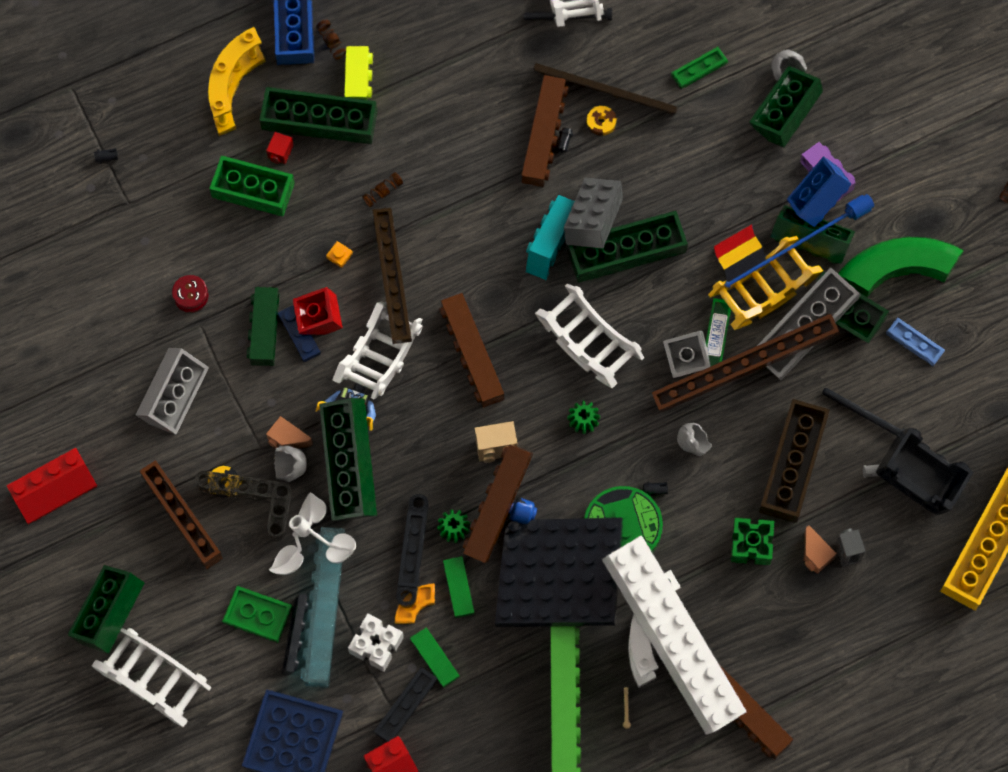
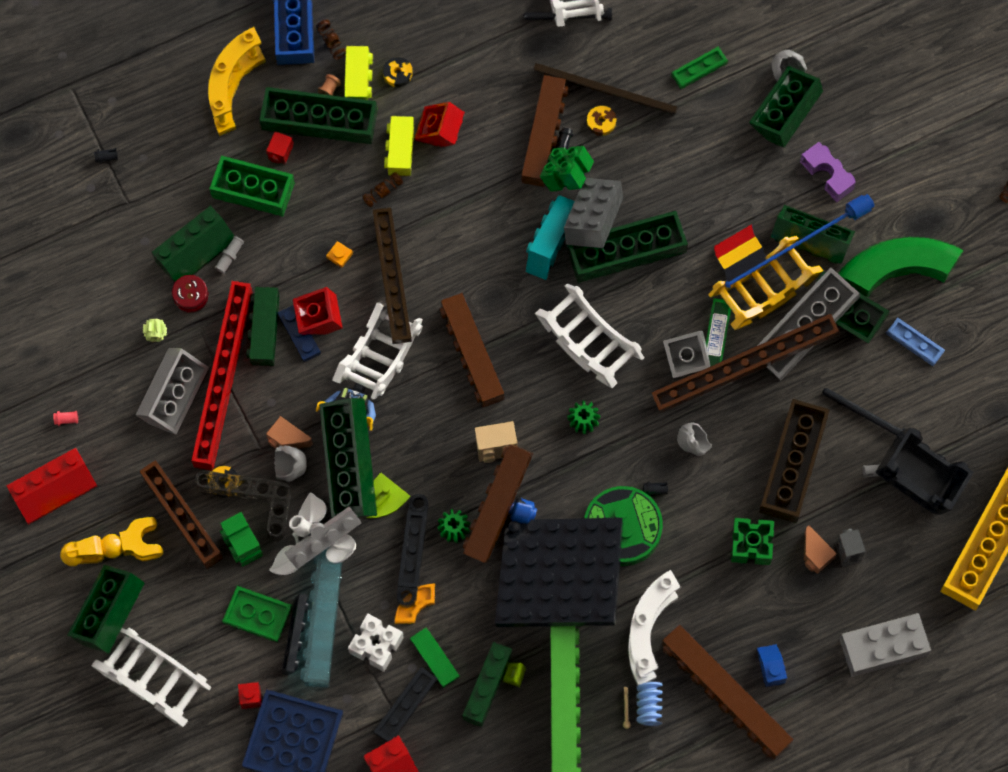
(65, 418): none -> coral pin
(111, 546): none -> yellow piece
(154, 330): none -> yellowish green gear
(193, 245): none -> dark green slope
(222, 376): none -> red brick
(229, 255): none -> light grey pin
(242, 540): none -> green brick
(249, 695): none -> red brick
(322, 537): none -> light grey hinge
(329, 85): none -> nougat bush
(388, 496): none -> lime shield
(393, 65): none -> black piece
(399, 145): none -> neon yellow brick
(440, 124): none -> red slope
(458, 587): green tile -> none
(487, 684): none -> dark green brick
(514, 674): none -> lime slope
(566, 168): none -> green brick
(648, 703): none -> light blue piece
(674, 635): white brick -> none
(772, 665): none -> blue slope
(819, 191): blue brick -> none
(885, 644): none -> light grey brick

